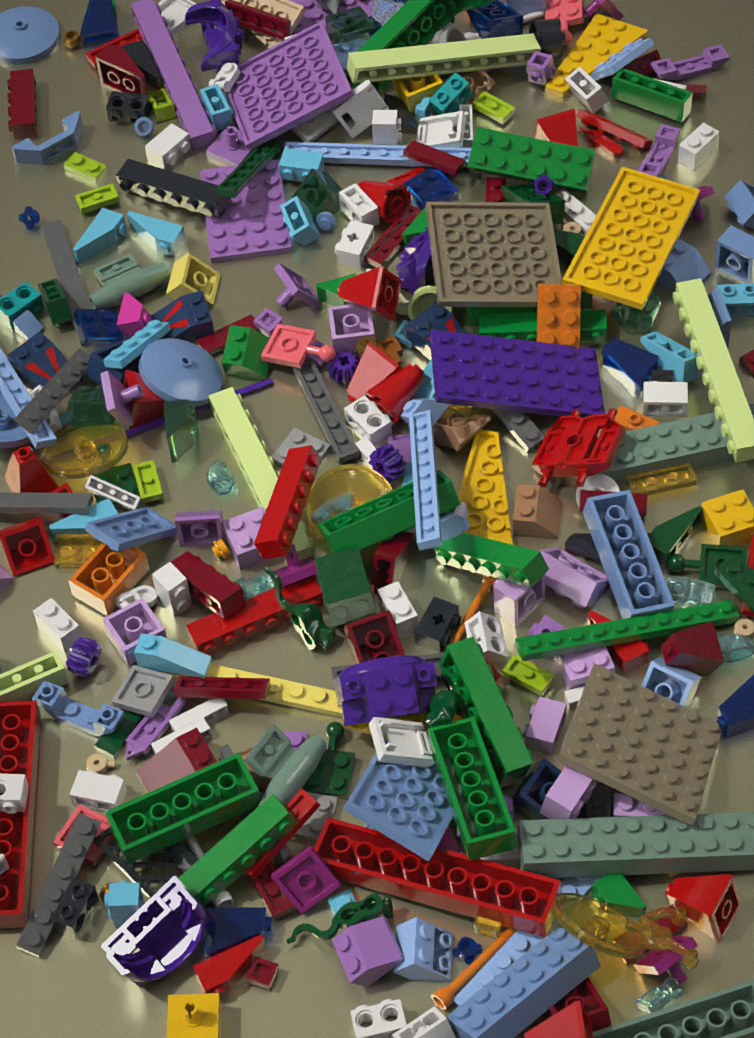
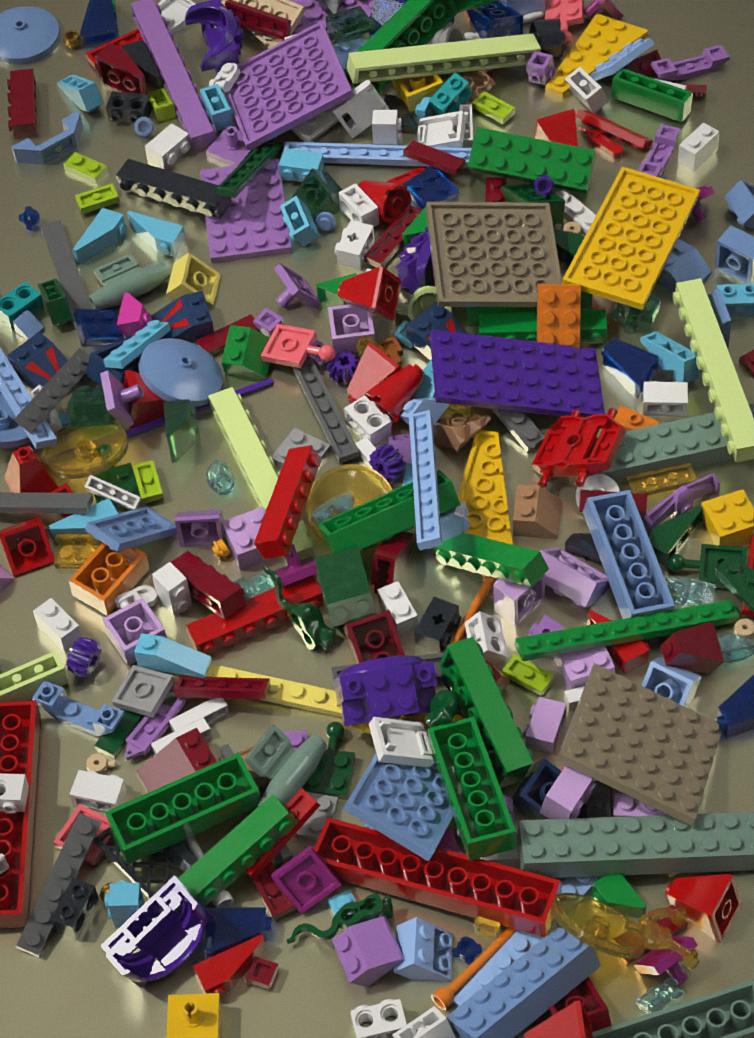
(81, 92): none -> medium azure slope
(681, 500): none -> medium lavender plate

